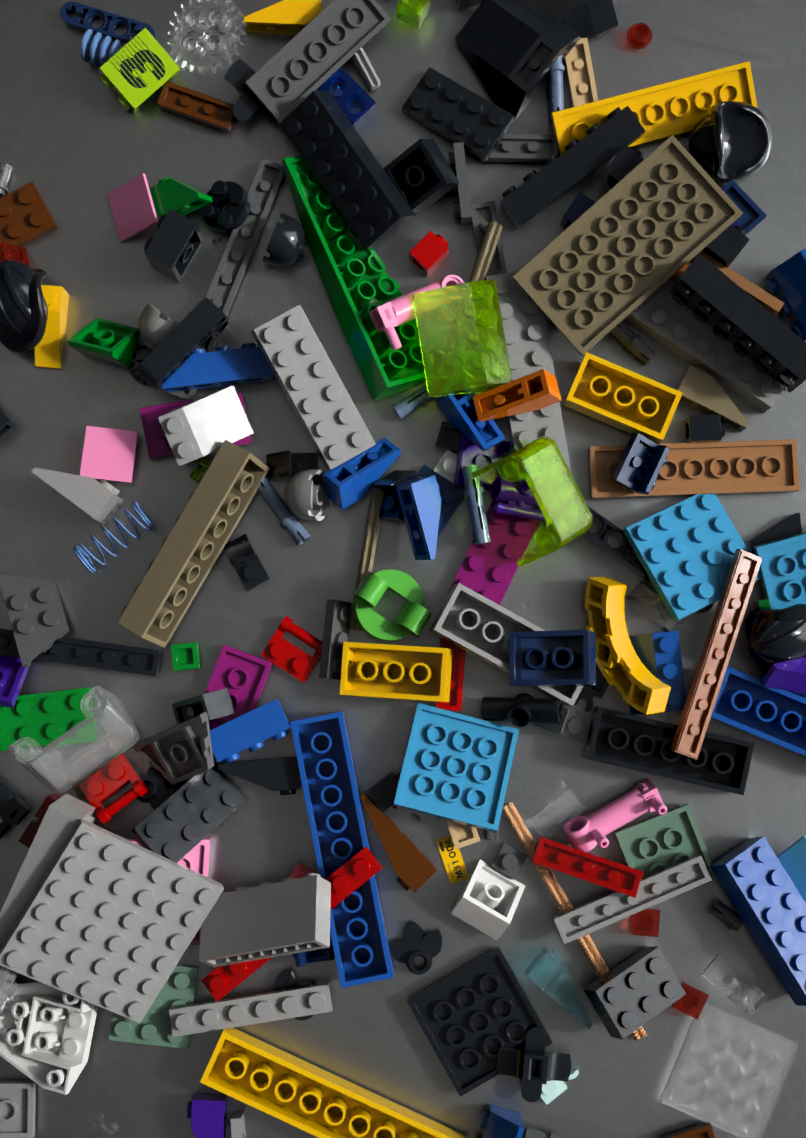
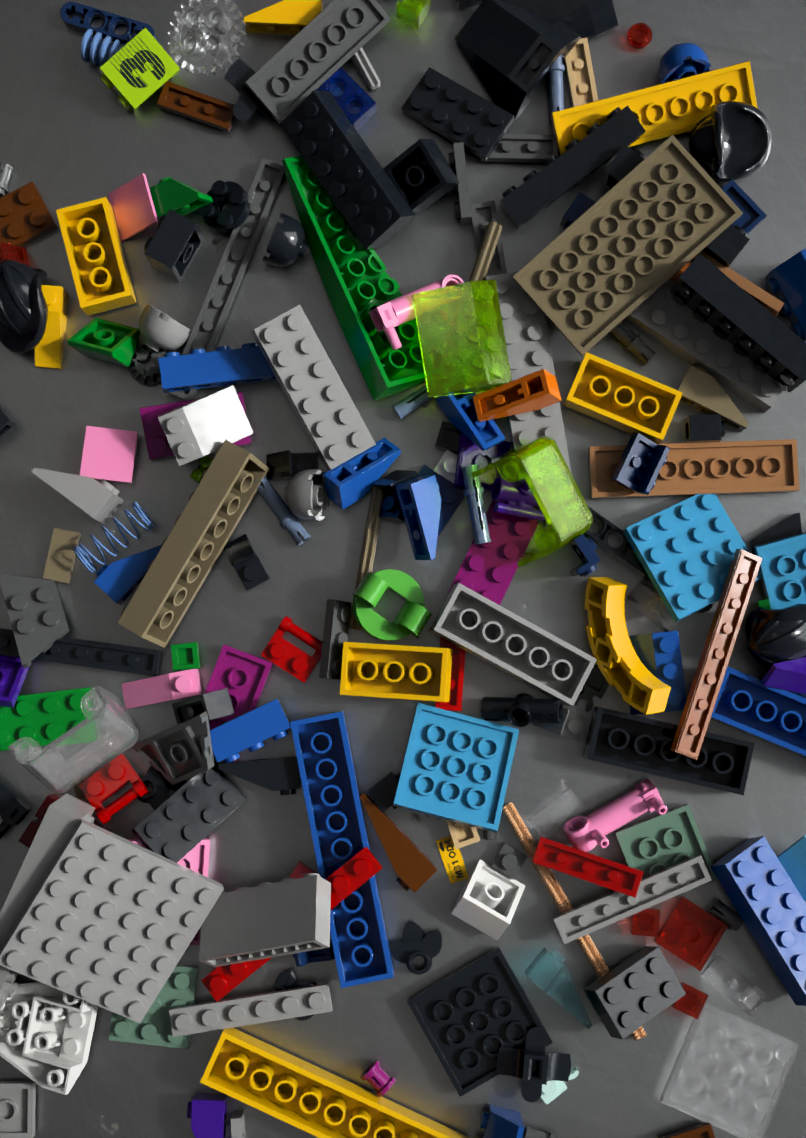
(61, 556): none -> dark tan tile
(96, 256): none -> yellow brick
(124, 575): none -> blue slope
(162, 688): none -> bright pink slope
(182, 343): black beam -> none
(378, 1078): none -> magenta bush
(429, 253): red brick -> none
(552, 658): dark blue slope -> none
(585, 550): none -> dark blue bracket
(683, 61): none -> blue cylinder
(690, 933): none -> clear red plate

